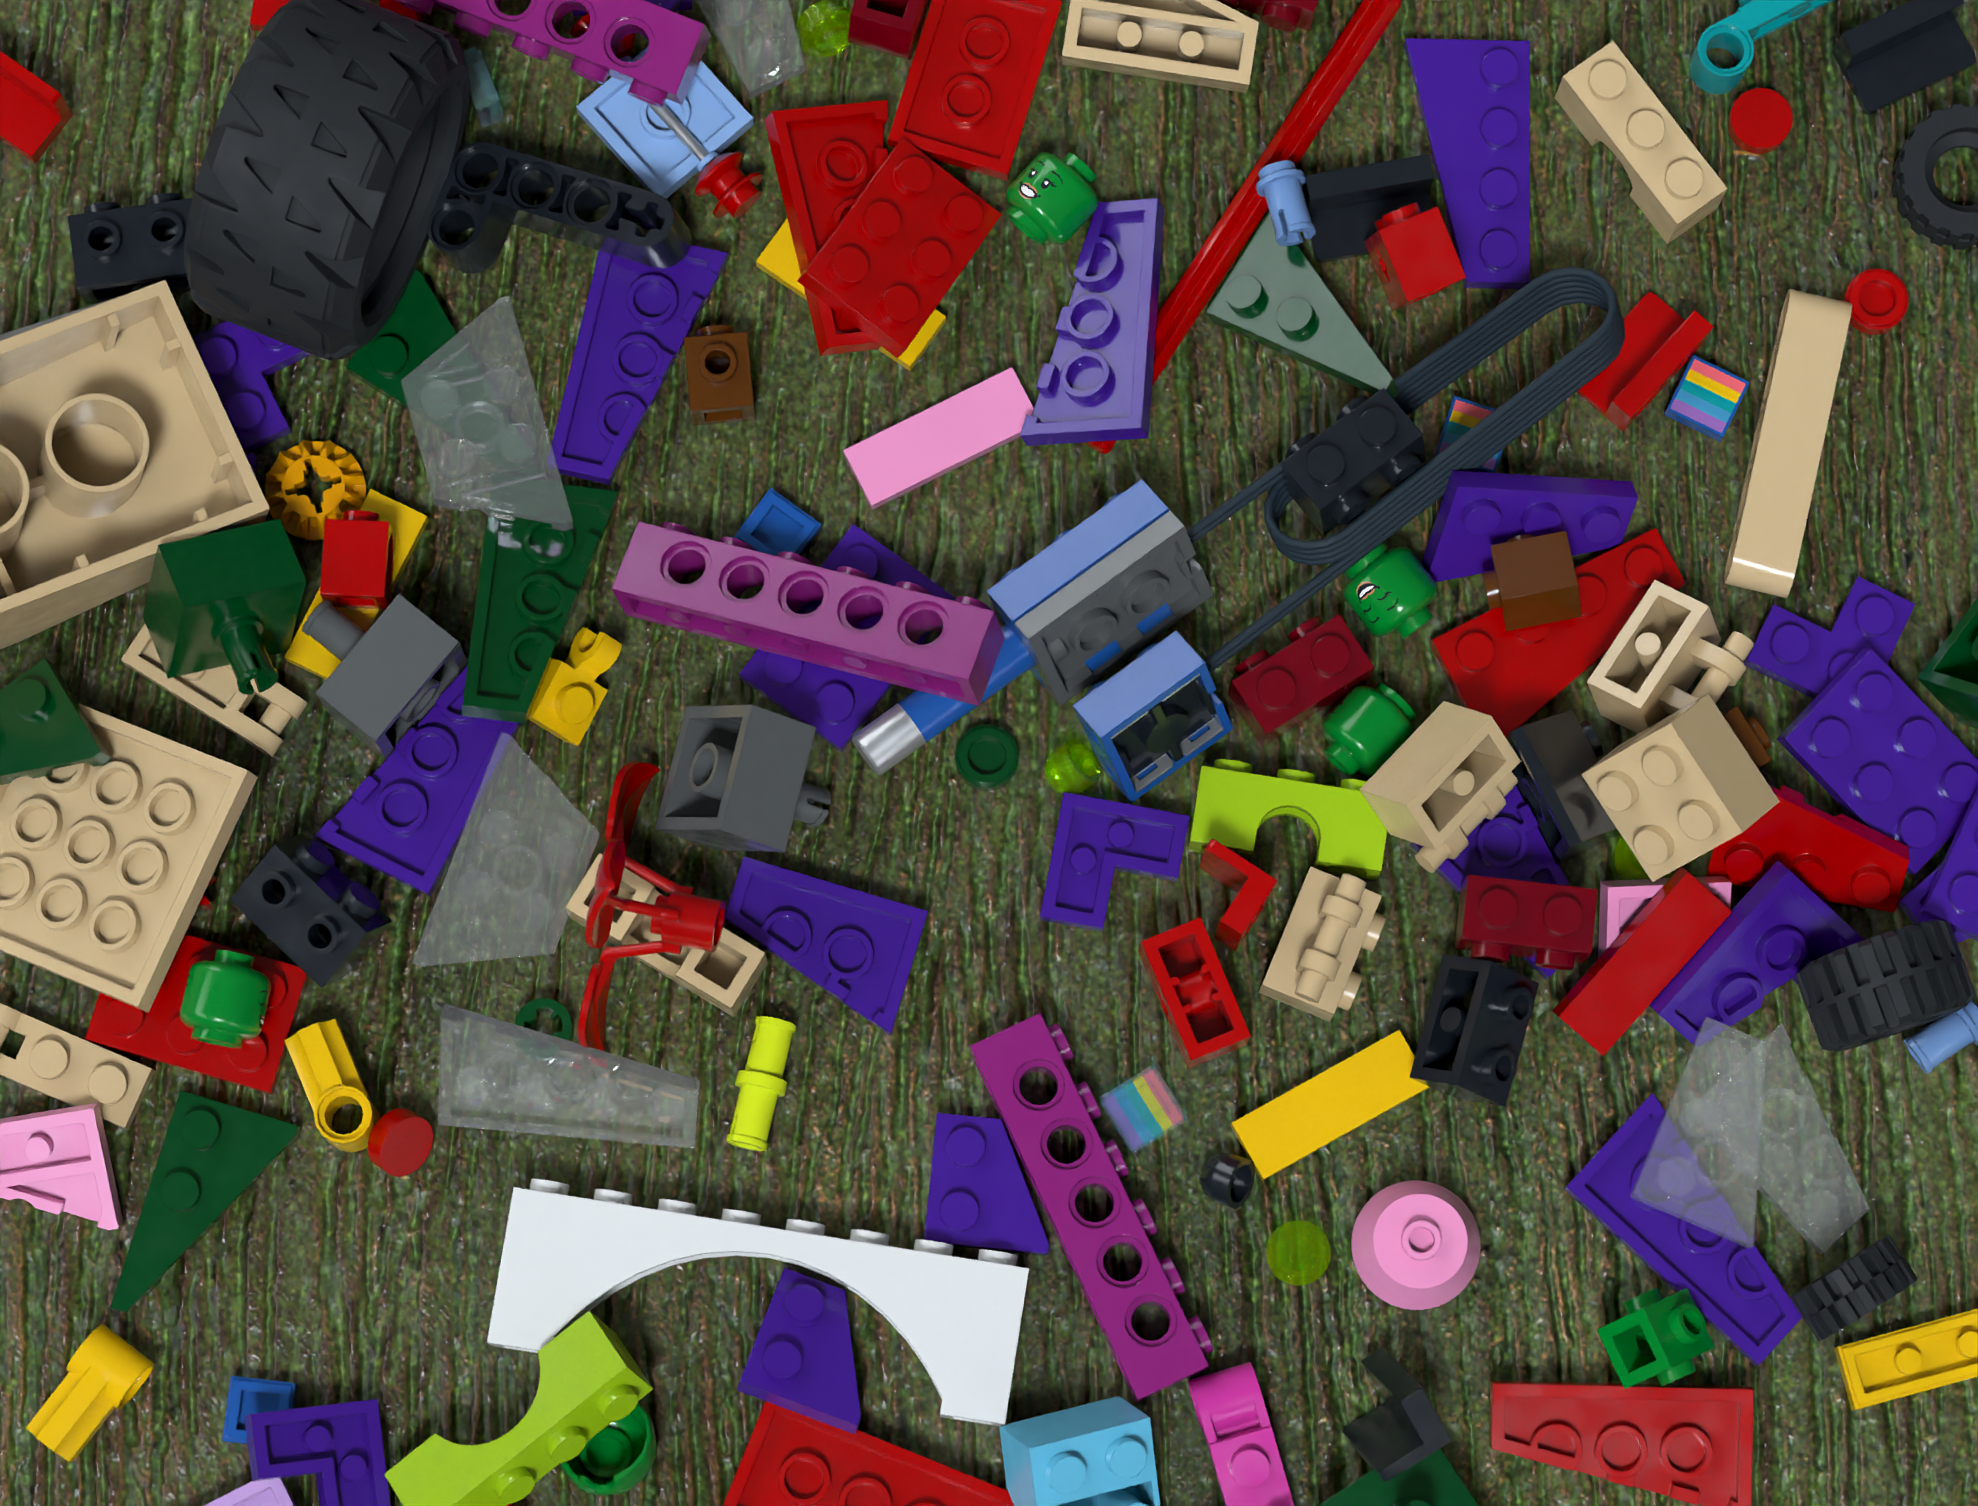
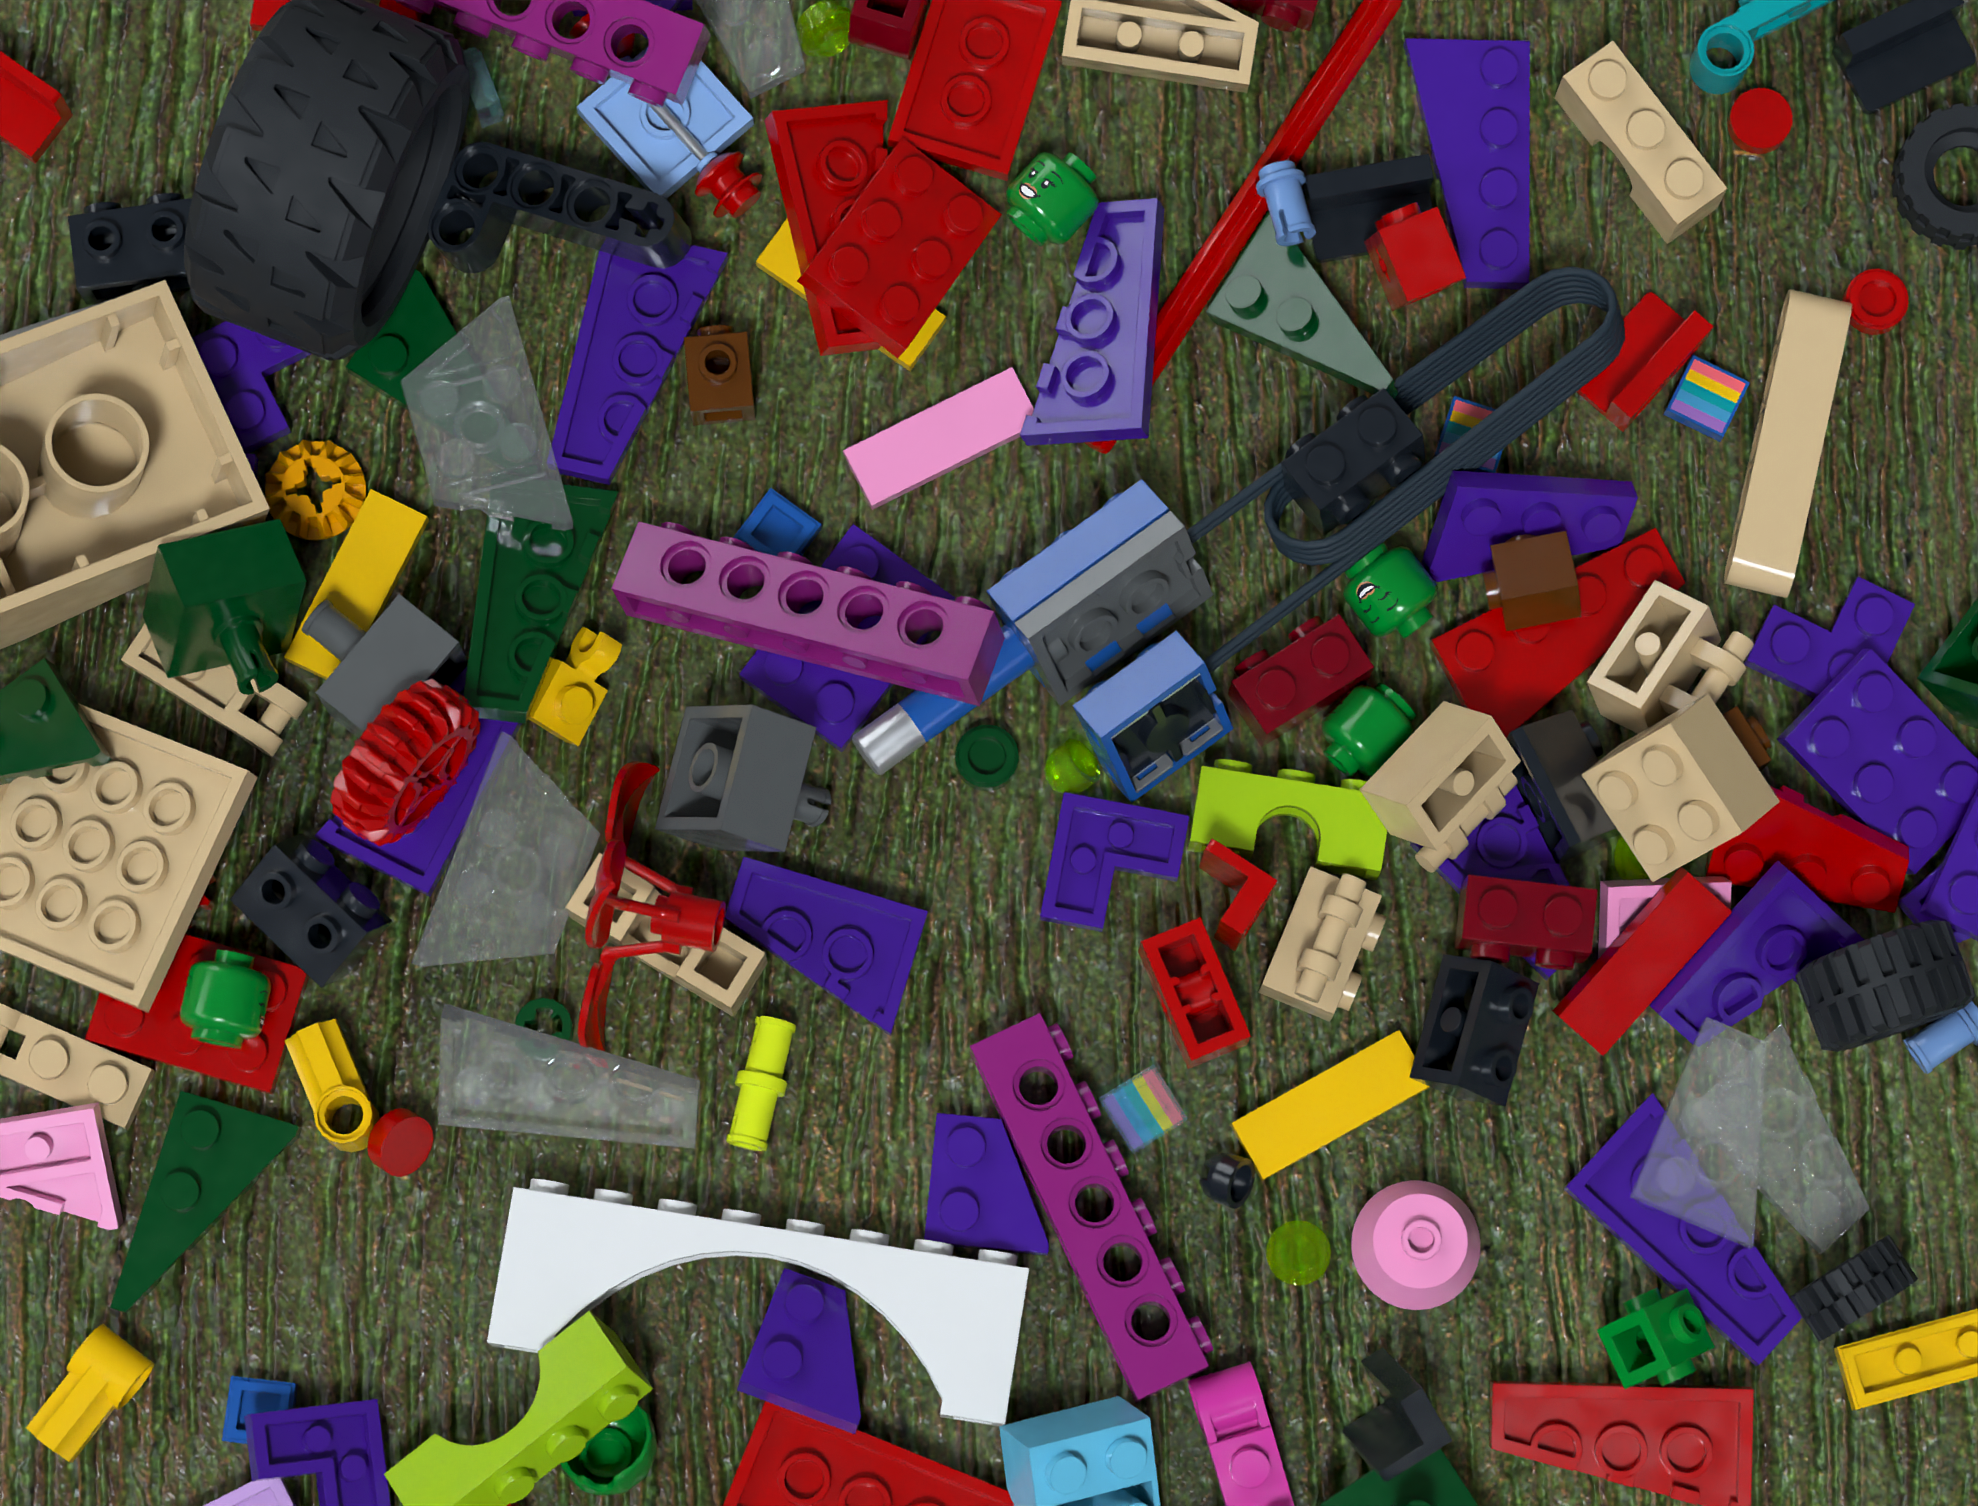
(358, 561): red brick -> none
(405, 762): none -> red gear

